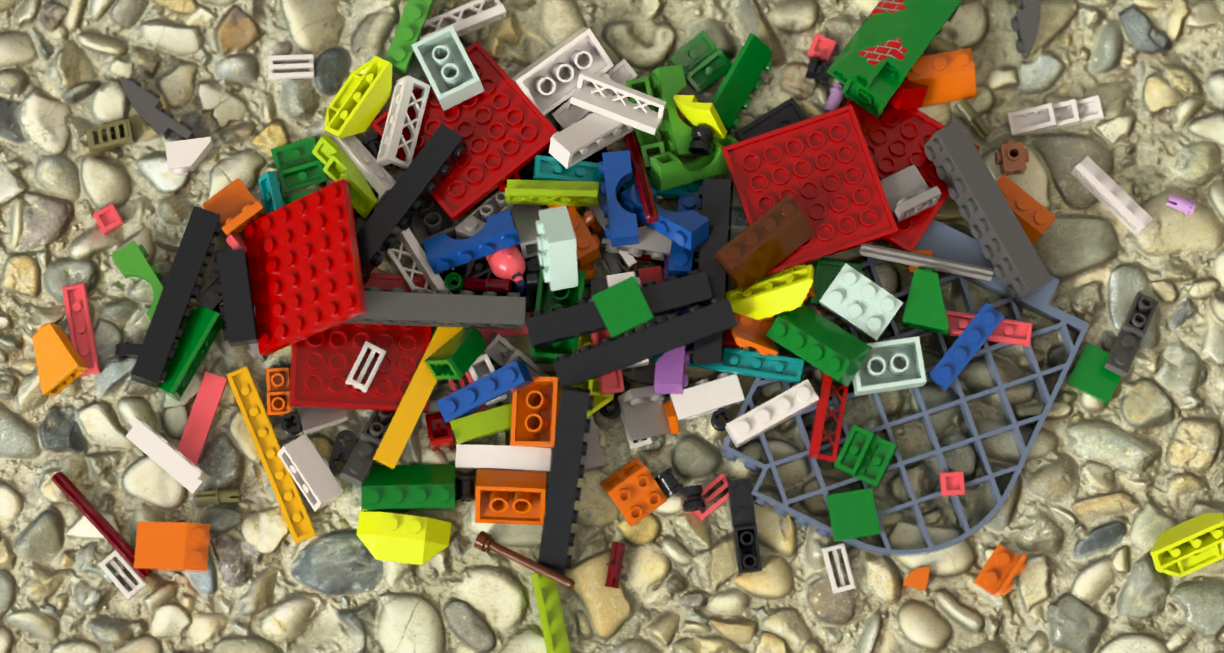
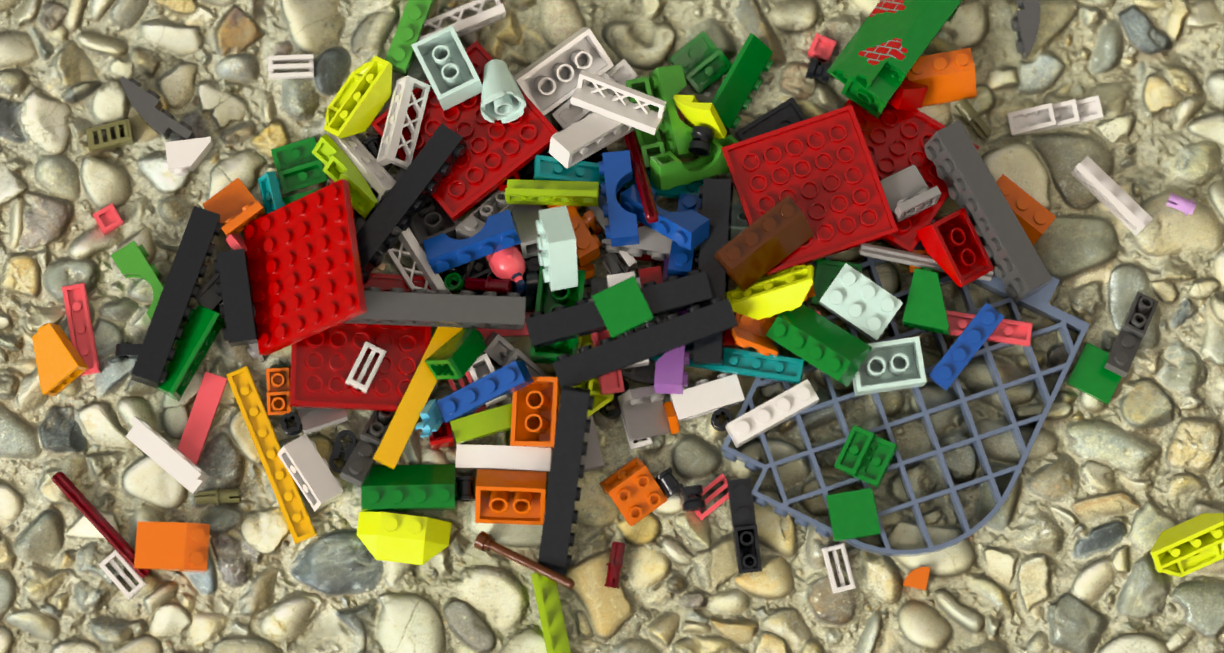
(431, 419): none -> medium azure plate
(500, 94): none -> light aqua cone
(818, 426): red fence -> none
(835, 98): lavender pin -> none
(952, 483): coral tile -> none
(956, 247): none -> red slope
(999, 571): orange bracket -> none
(1012, 157): nougat brick -> none

